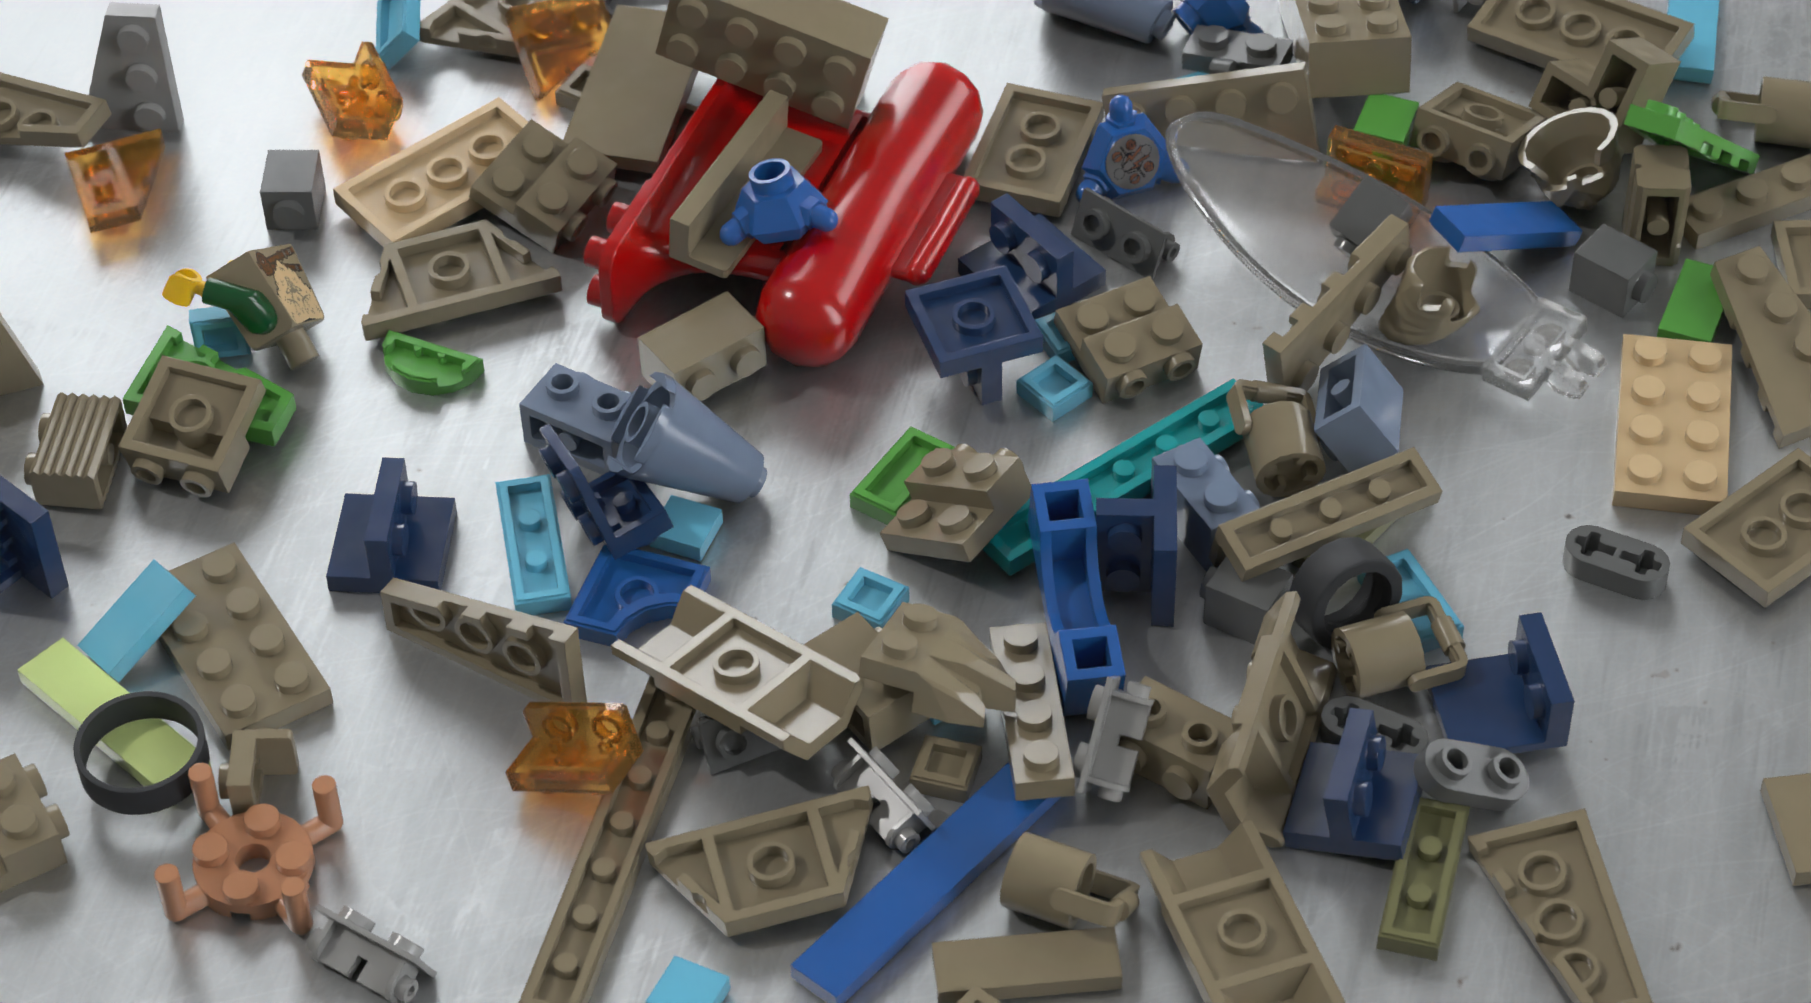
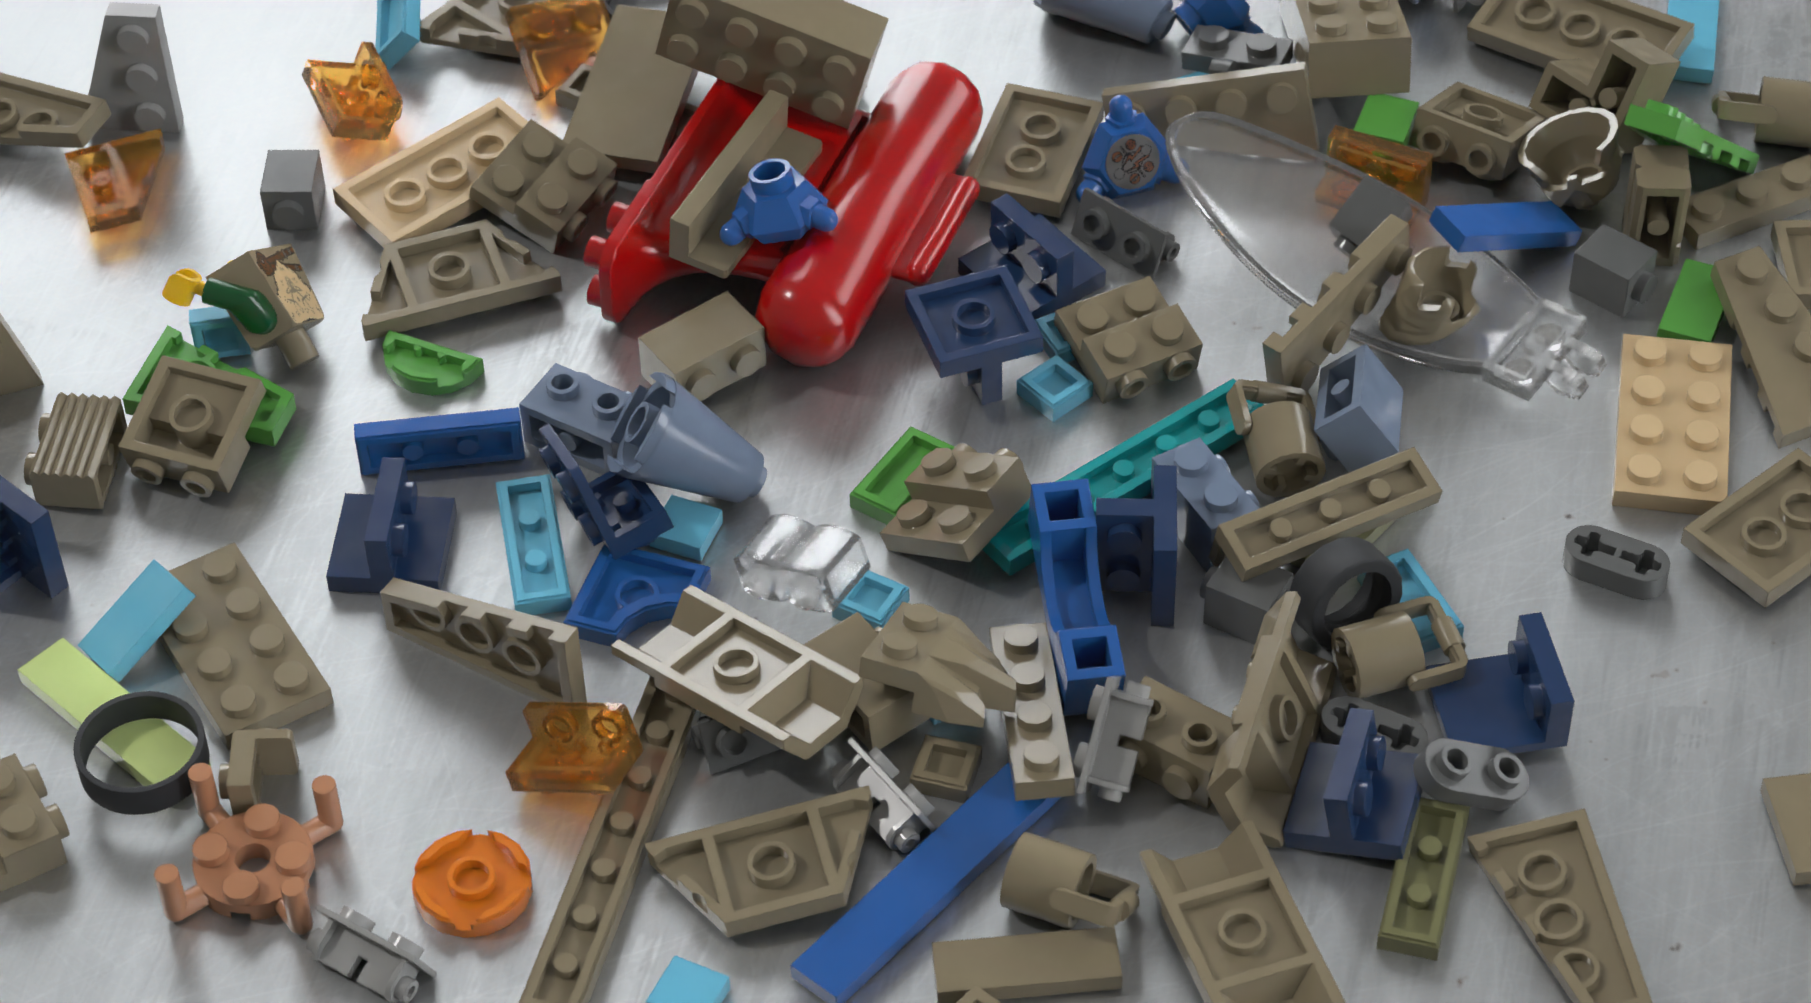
(441, 440): none -> blue tile
(472, 883): none -> orange tile
(802, 563): none -> clear brick

